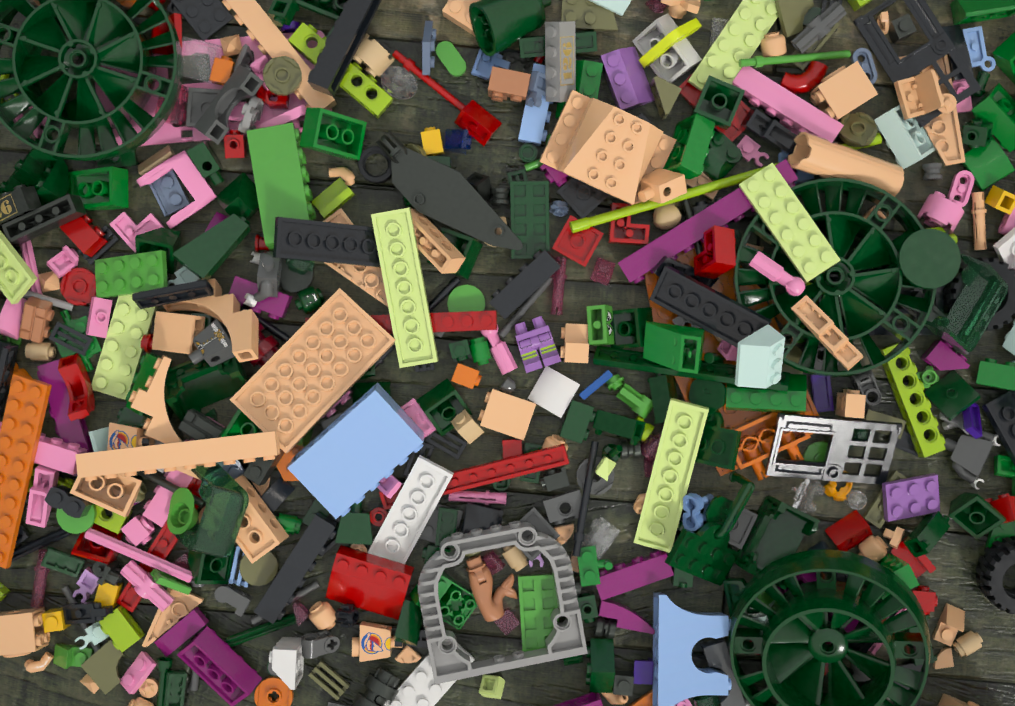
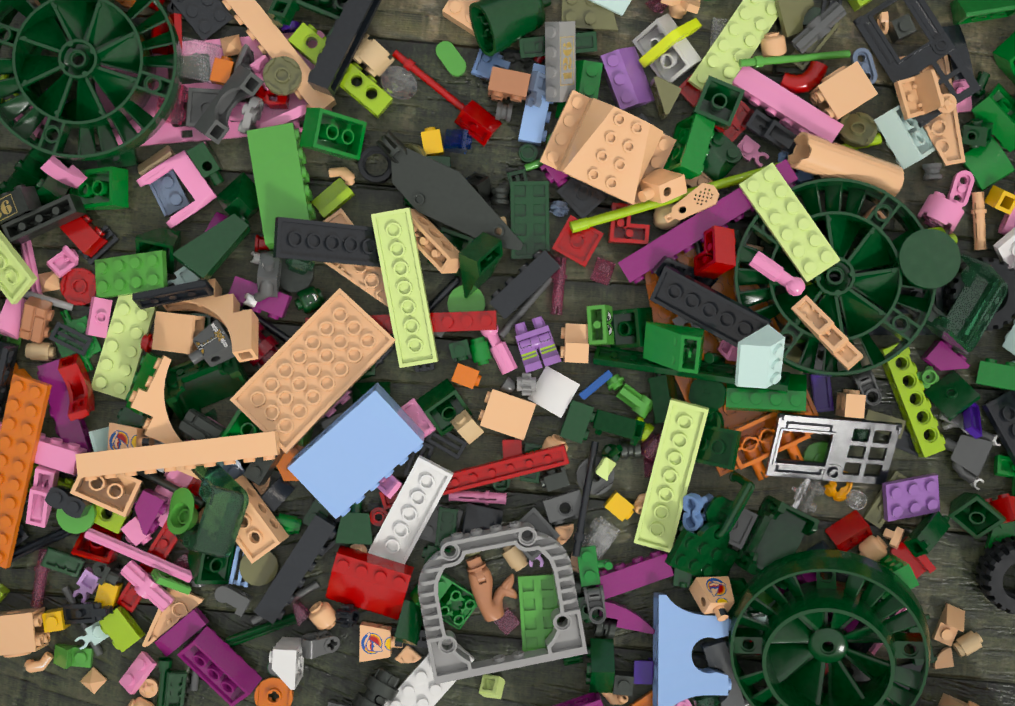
(69, 176): none -> bright pink slope
(103, 667): olive tile -> none
(129, 229): bright pink plate -> none
(149, 508): none -> magenta slope
(235, 144): red brick -> none
(327, 688): olive tile -> none
(355, 646): light nougat tile -> none
(428, 46): sand blue plate -> none
(479, 261): none -> dark green slope
(493, 562): clear pink plate -> none
(504, 111): none -> dark grey wheel
(526, 384): none -> light grey gear
(595, 602): none -> dark grey piece
(619, 506): none -> yellow brick
(691, 204): none -> light nougat piece
(713, 595): none -> light nougat torso
(926, 598): red brick -> none
(977, 50): light blue hinge -> none

